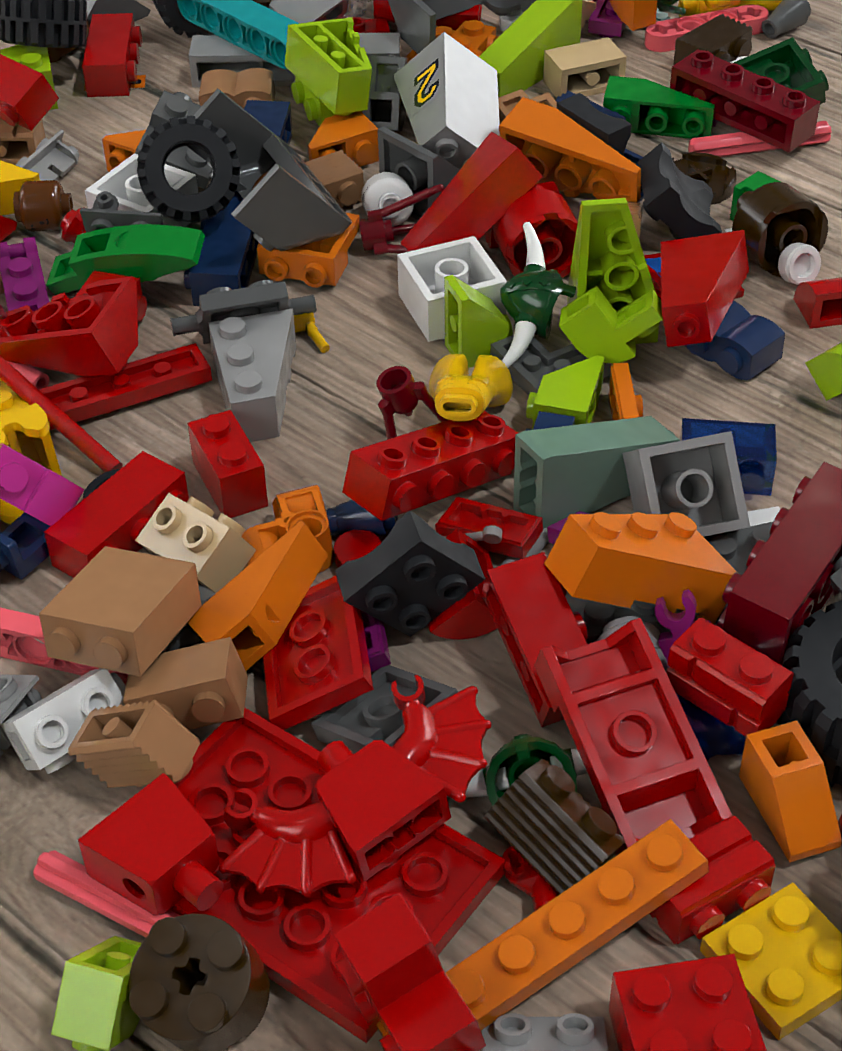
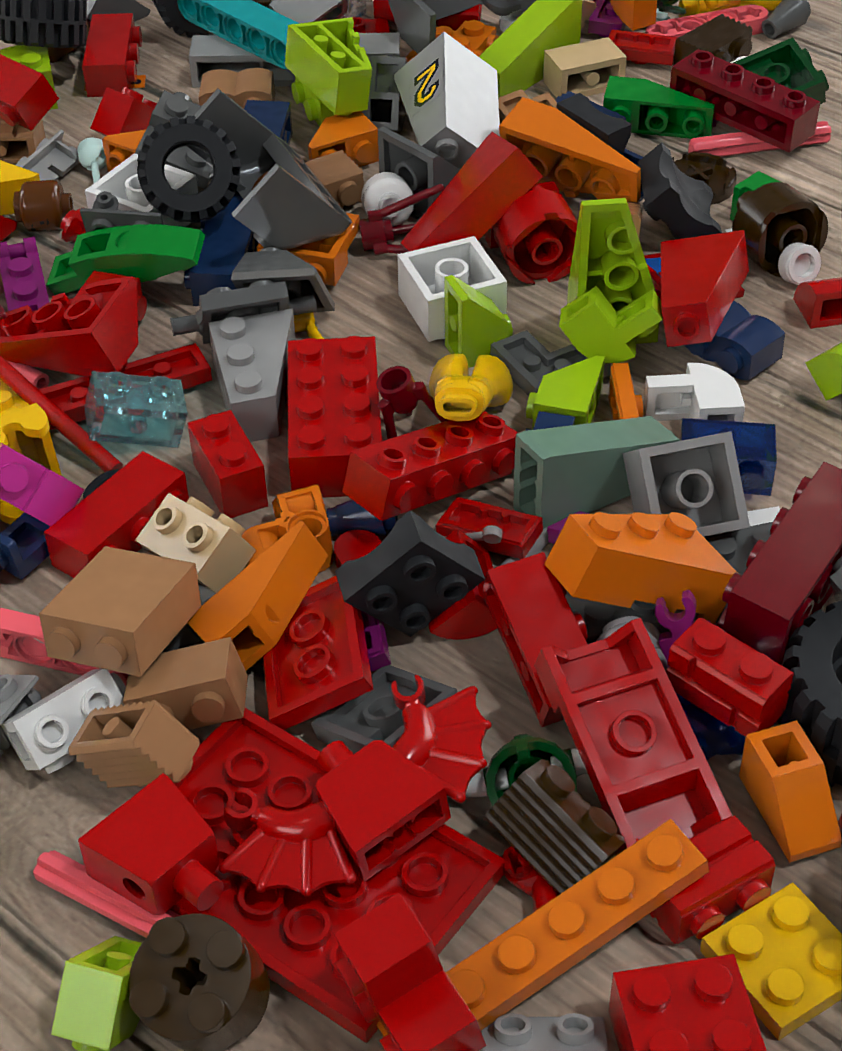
(89, 157): none -> light aqua hinge
(122, 112): none -> red slope
(135, 409): none -> clear light blue brick
(282, 266): none -> dark grey slope
(330, 408): none -> red brick
(531, 298): dark green helmet -> none
(644, 47): none -> red plate
(699, 394): none -> white brick

